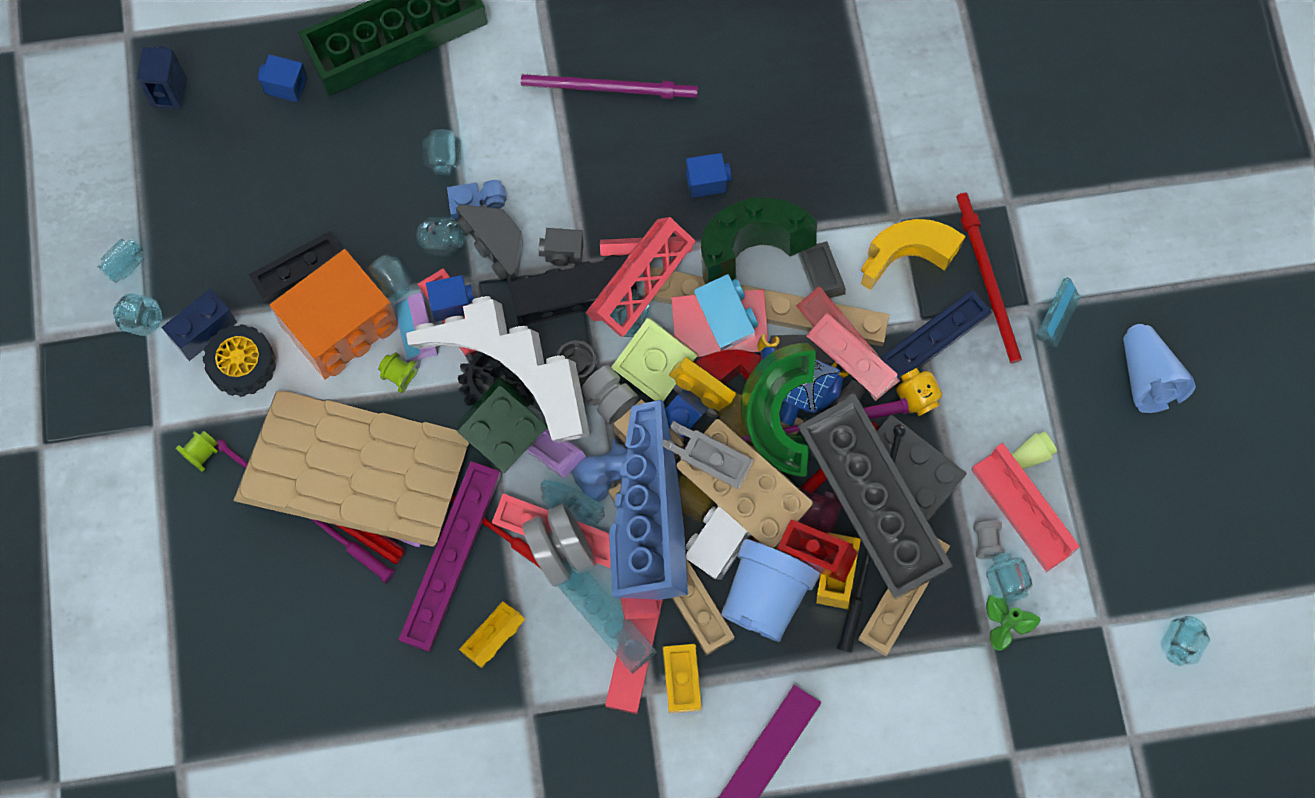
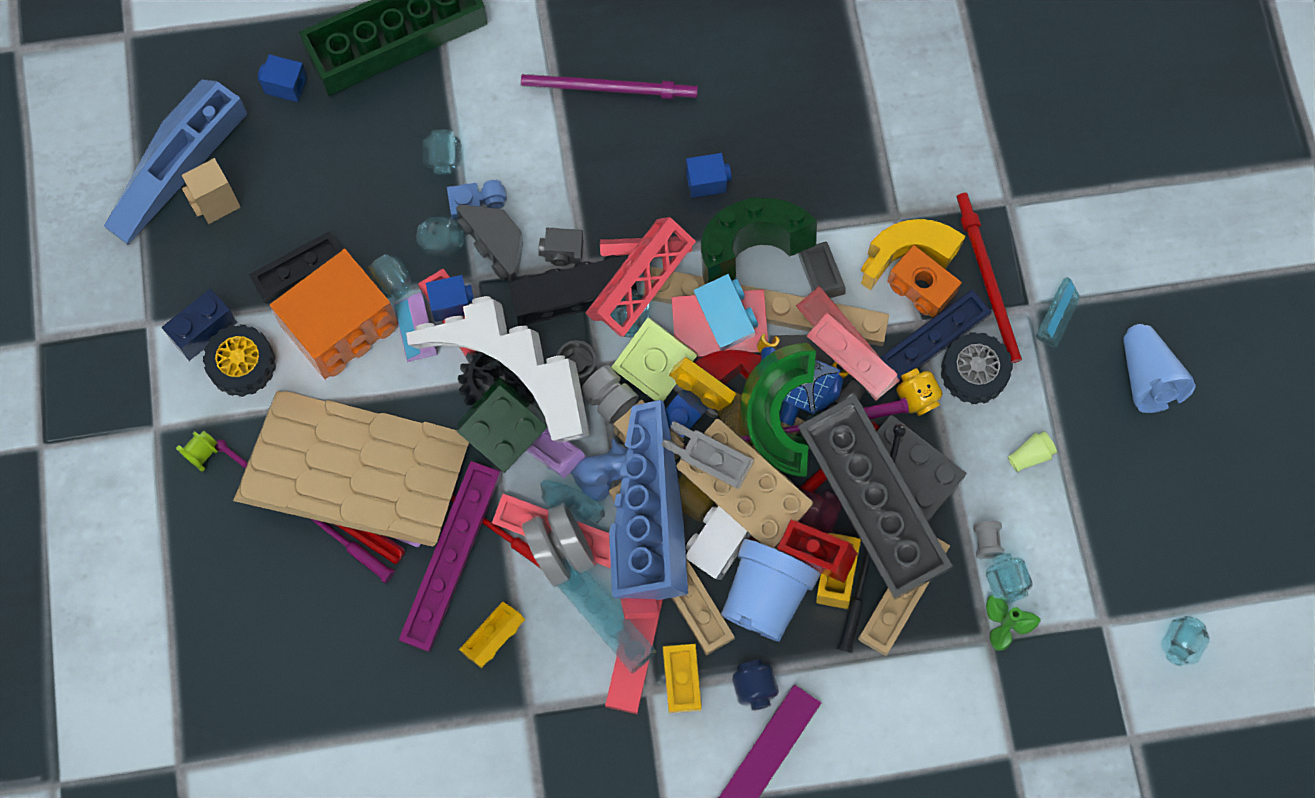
(121, 260): clear light blue brick -> none
(137, 314): clear light blue head -> none
(161, 77): dark blue brick -> none
(178, 146): none -> medium blue wedge
(209, 191): none -> tan brick
(397, 371): lime brick -> none
(755, 684): none -> dark blue head
(918, 266): none -> orange brick
(976, 368): none -> black wheel
(1025, 508): coral fence -> none

